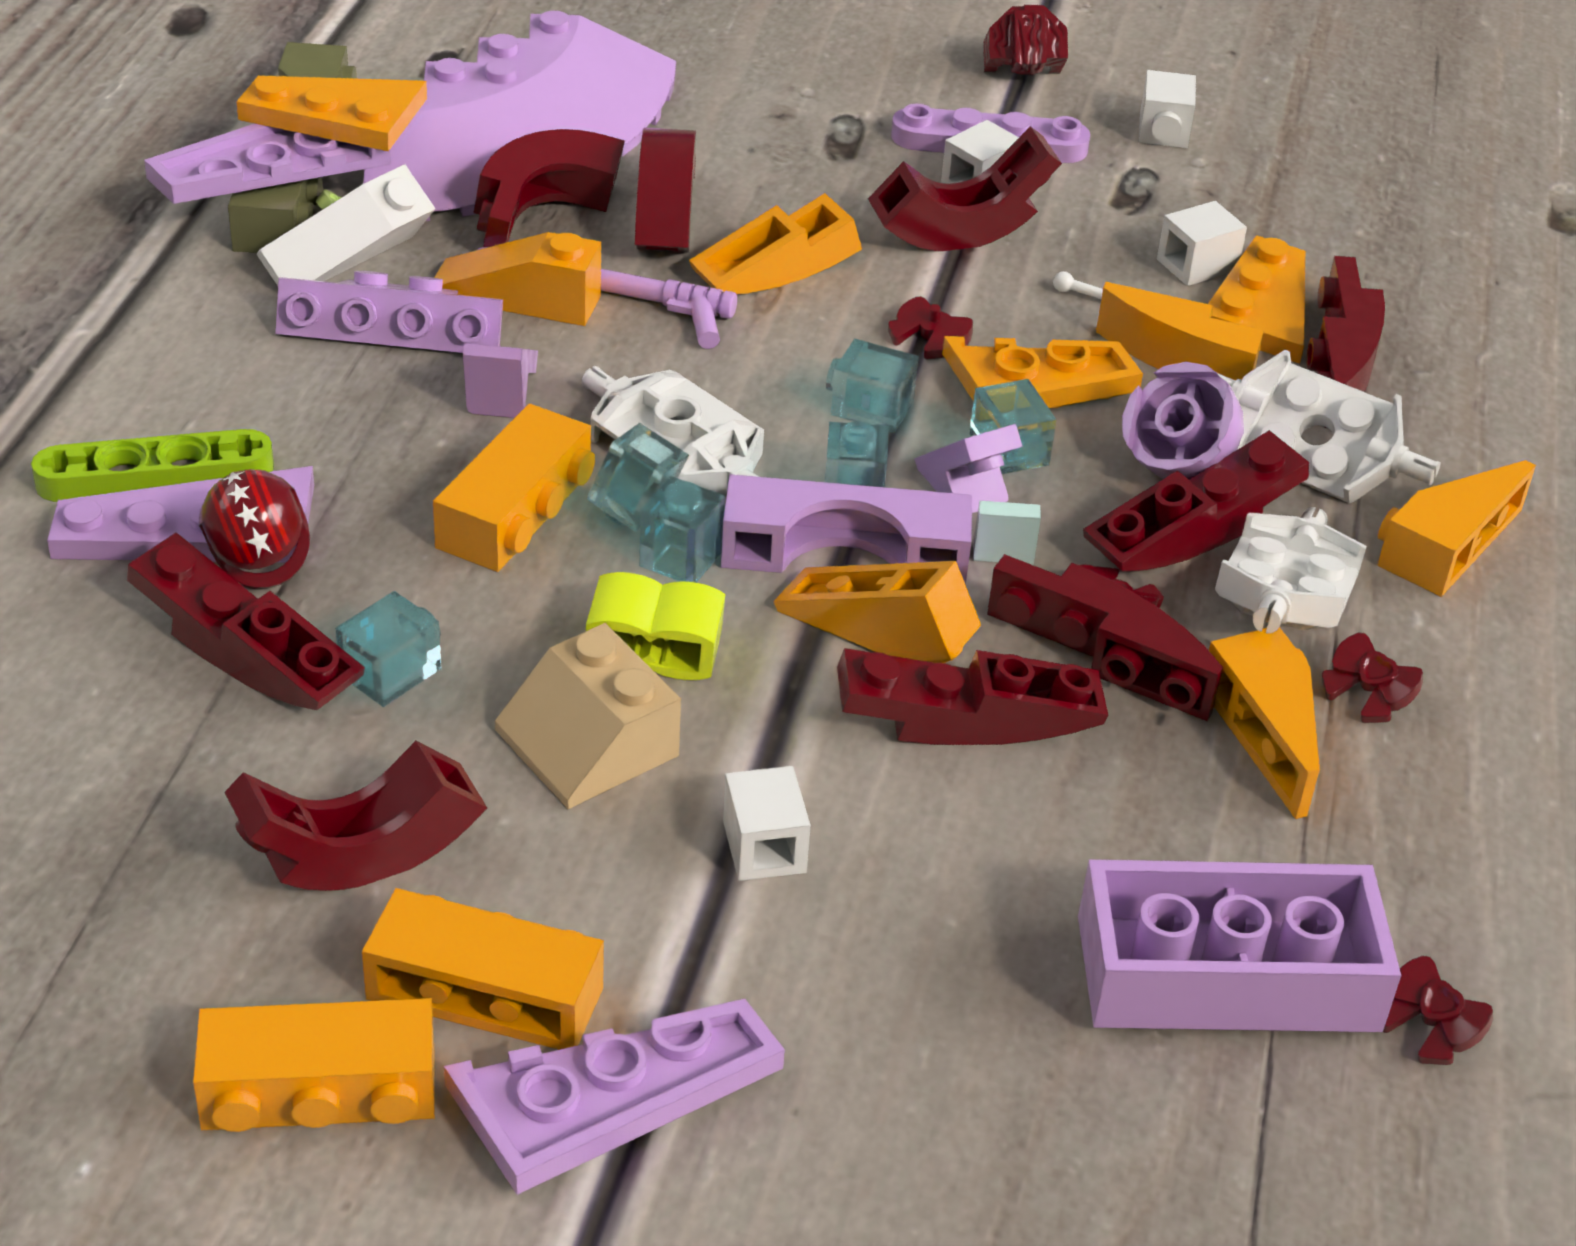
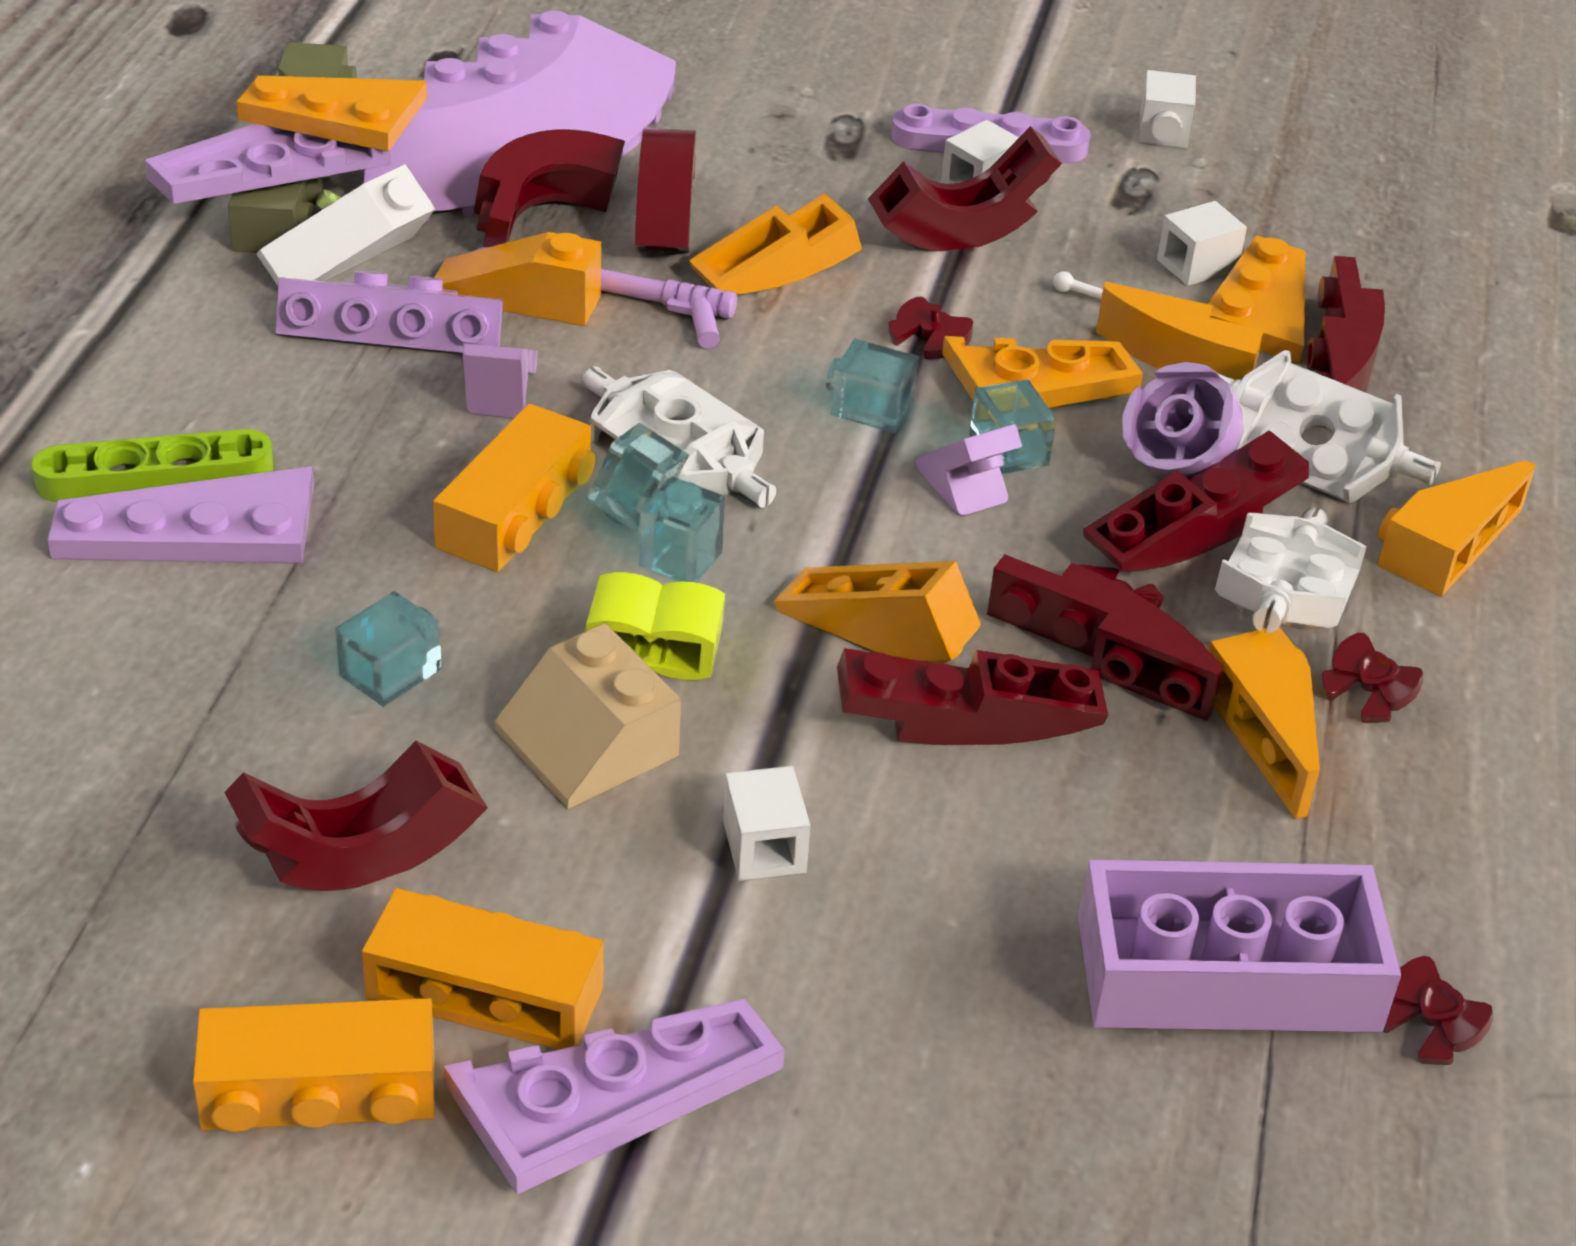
(242, 635): dark red slope -> none
(254, 523): dark red helmet -> none
(780, 519): lavender arch -> none
(856, 454): clear light blue brick -> none
(1006, 530): light aqua tile -> none
(1026, 40): dark red hair -> none

